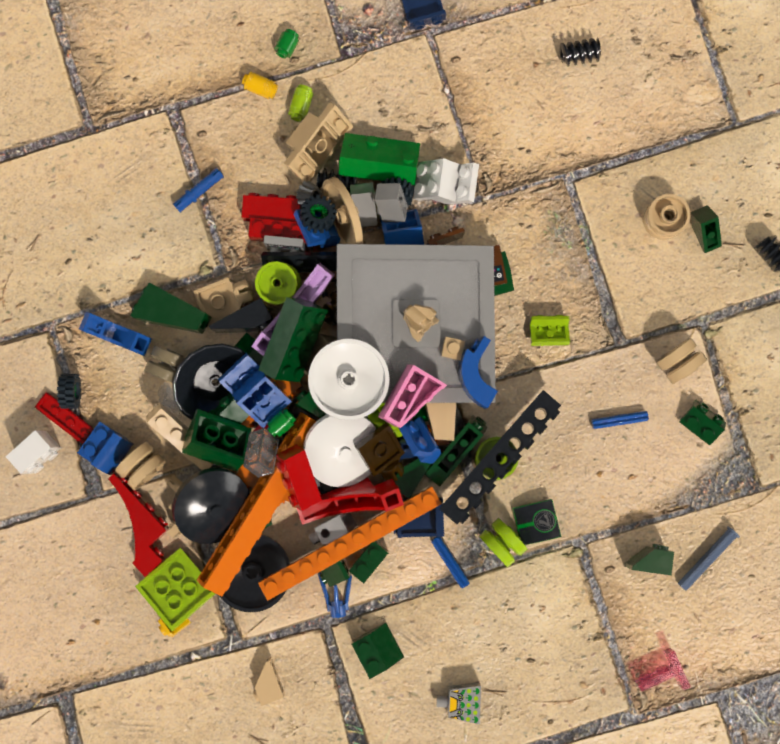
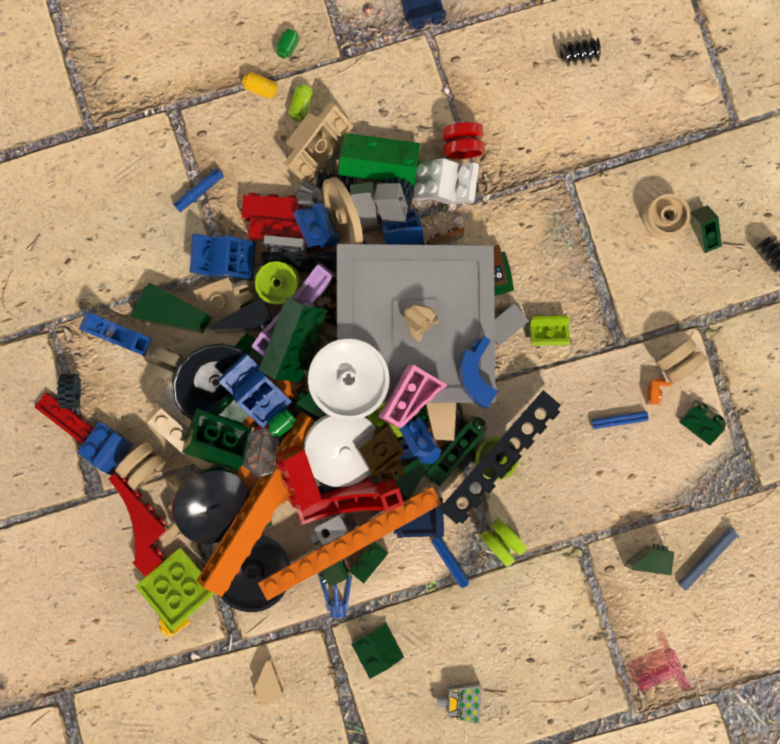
(33, 452): white brick -> none
(222, 257): none -> blue bracket
(327, 211): black bush -> none
(452, 348): tan plate -> none
(463, 141): none -> red wheel
(508, 323): none -> light grey brick
(536, 522): black slope -> none
(654, 393): none -> orange bracket

